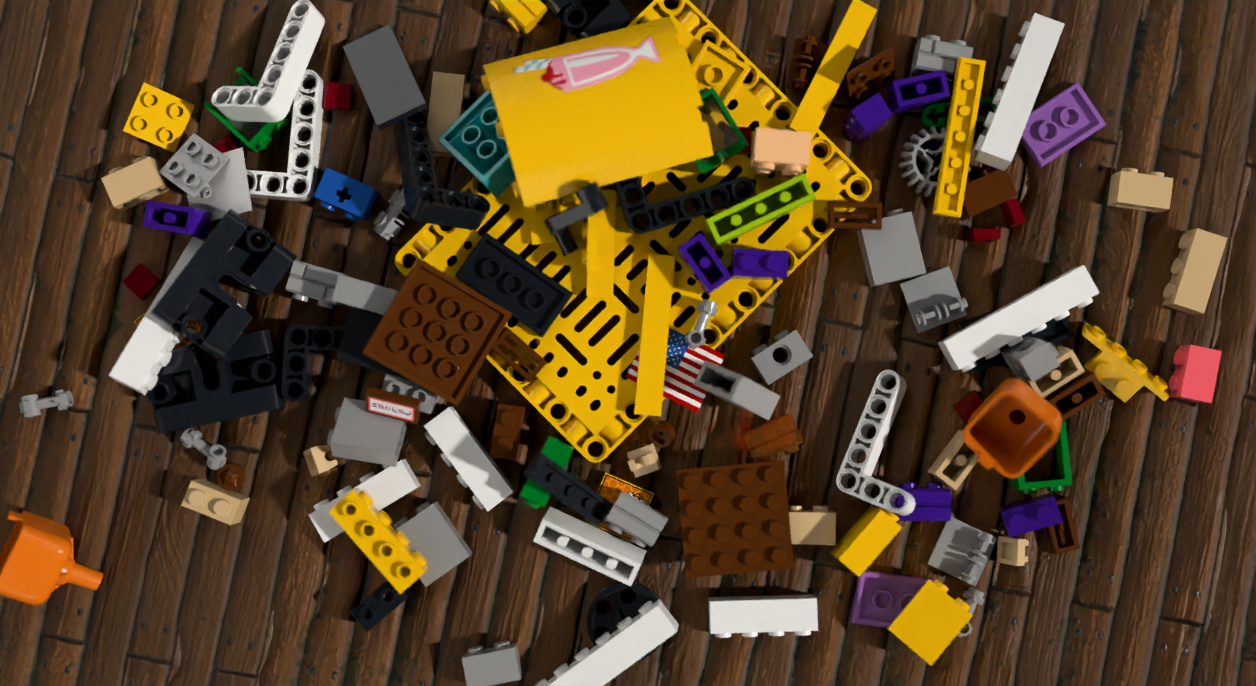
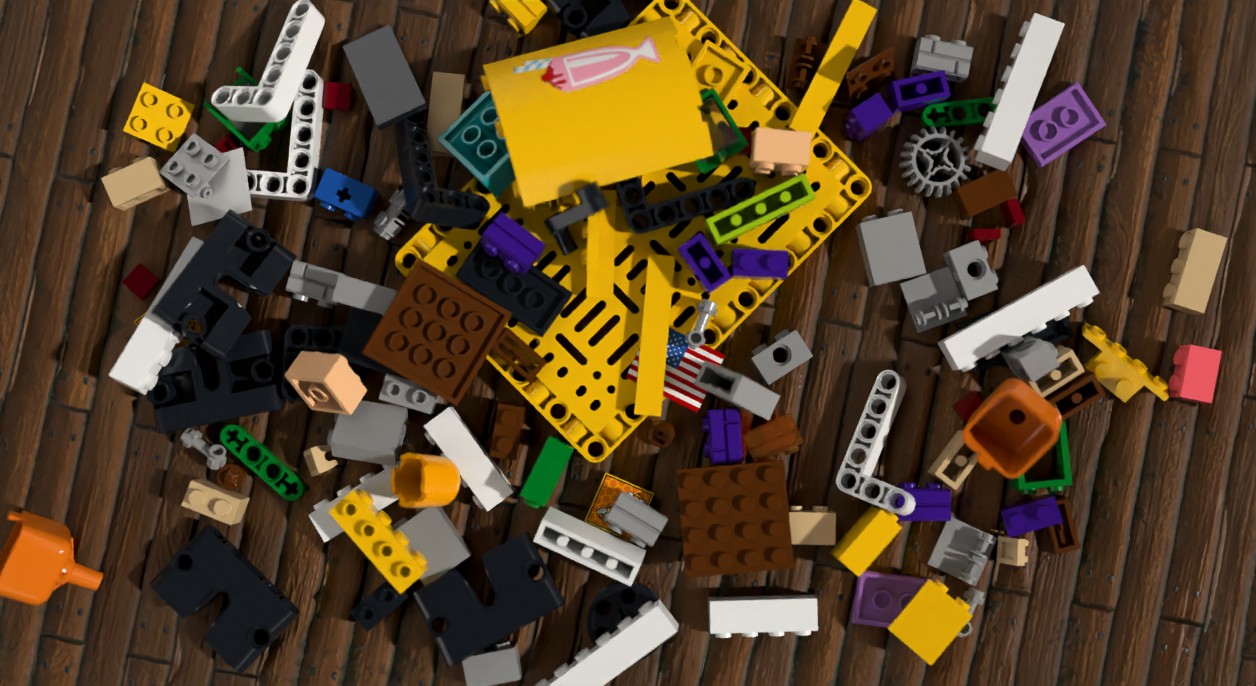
(32, 406): light grey bar -> none
(177, 219): dark purple brick -> none
(253, 598): none -> black connector
(265, 459): none -> green beam
(326, 382): none -> light nougat brick
(392, 405): tile -> none
(425, 481): none -> light orange cylinder
(476, 626): none -> black connector
(512, 244): none -> dark purple brick
(568, 488): black tile -> none
(644, 460): tan tile -> none
(724, 435): none -> dark purple brick
(854, 205): reddish brown tile -> none
(958, 261): none -> light grey brick
(959, 137): yellow tile -> none
(1140, 191): tan brick -> none

